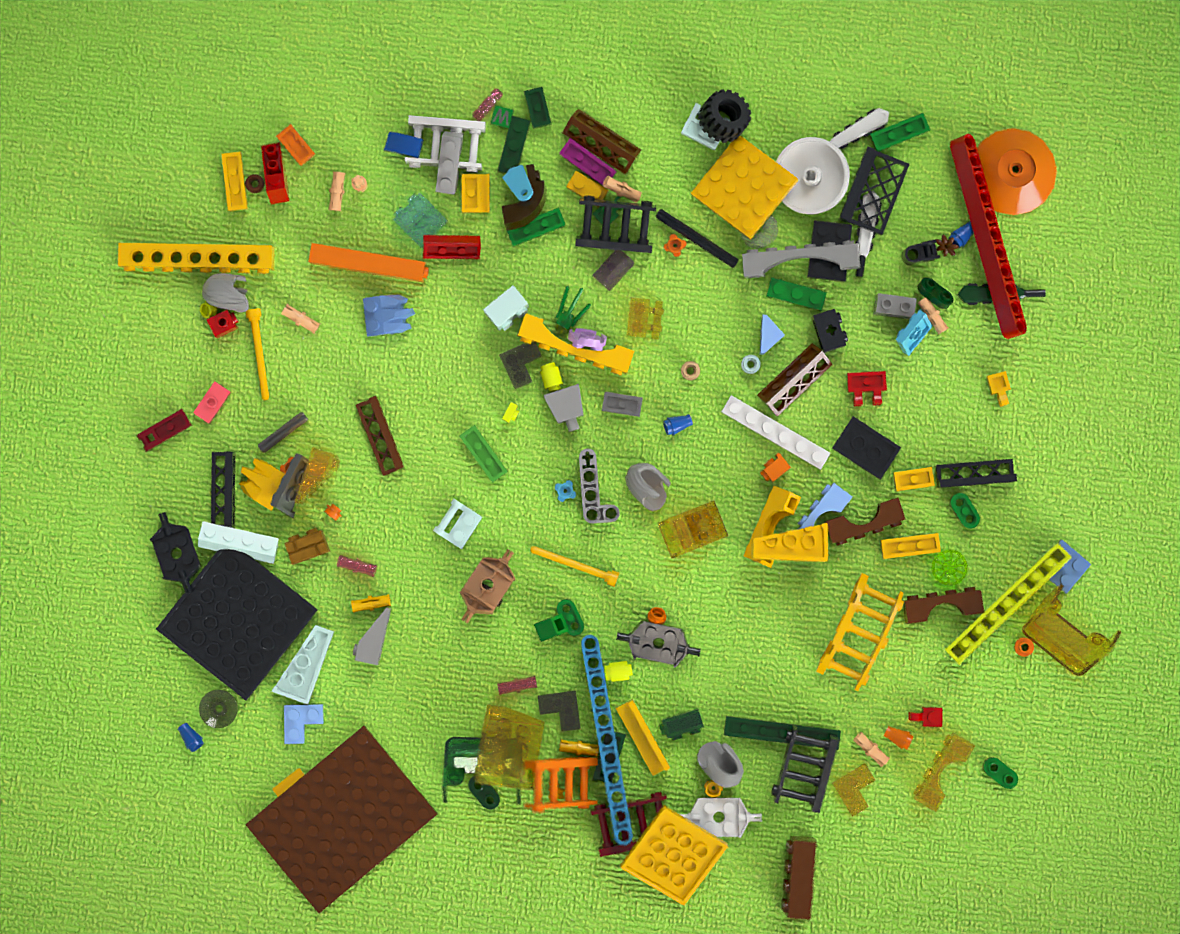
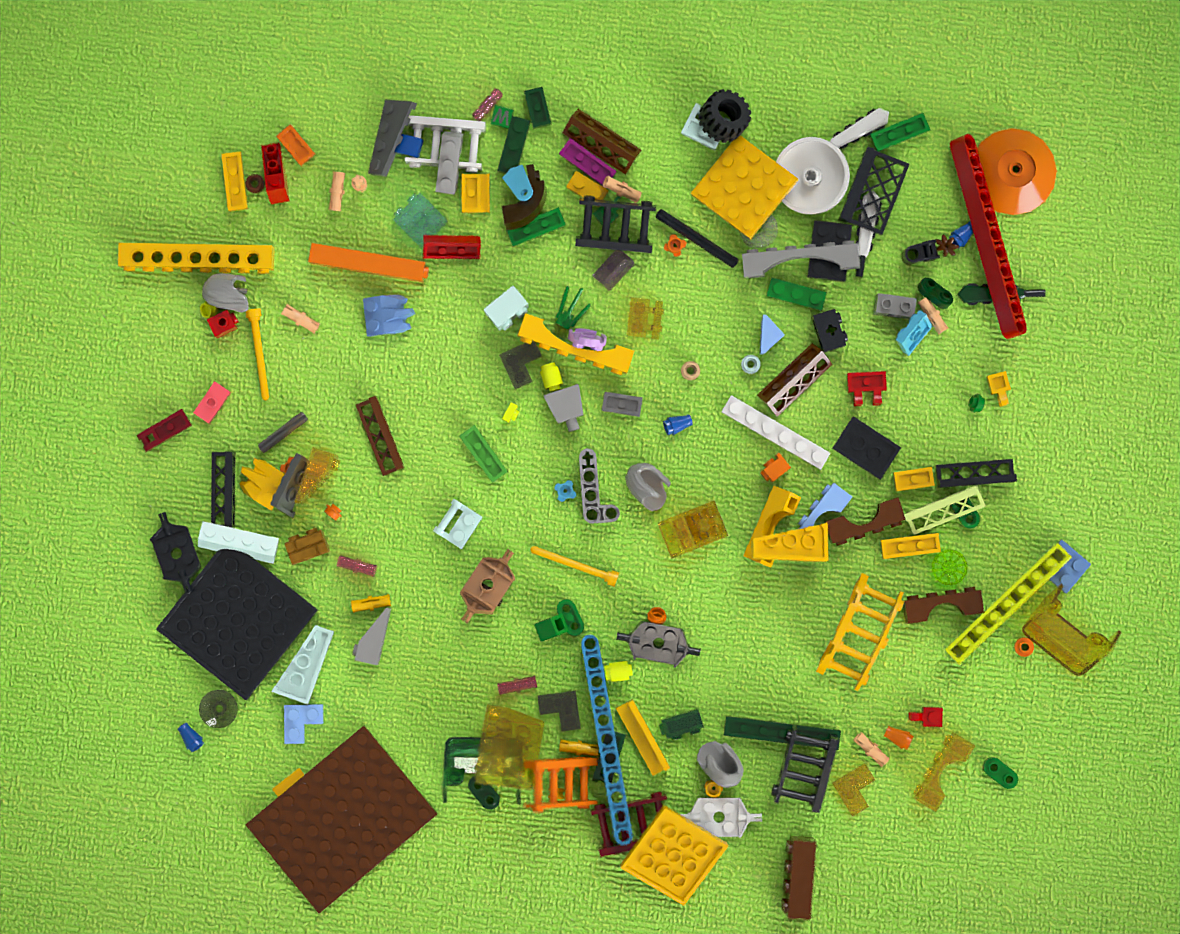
(391, 126): none -> dark grey wing
(939, 504): none -> yellowish green fence
(976, 403): none -> green plate

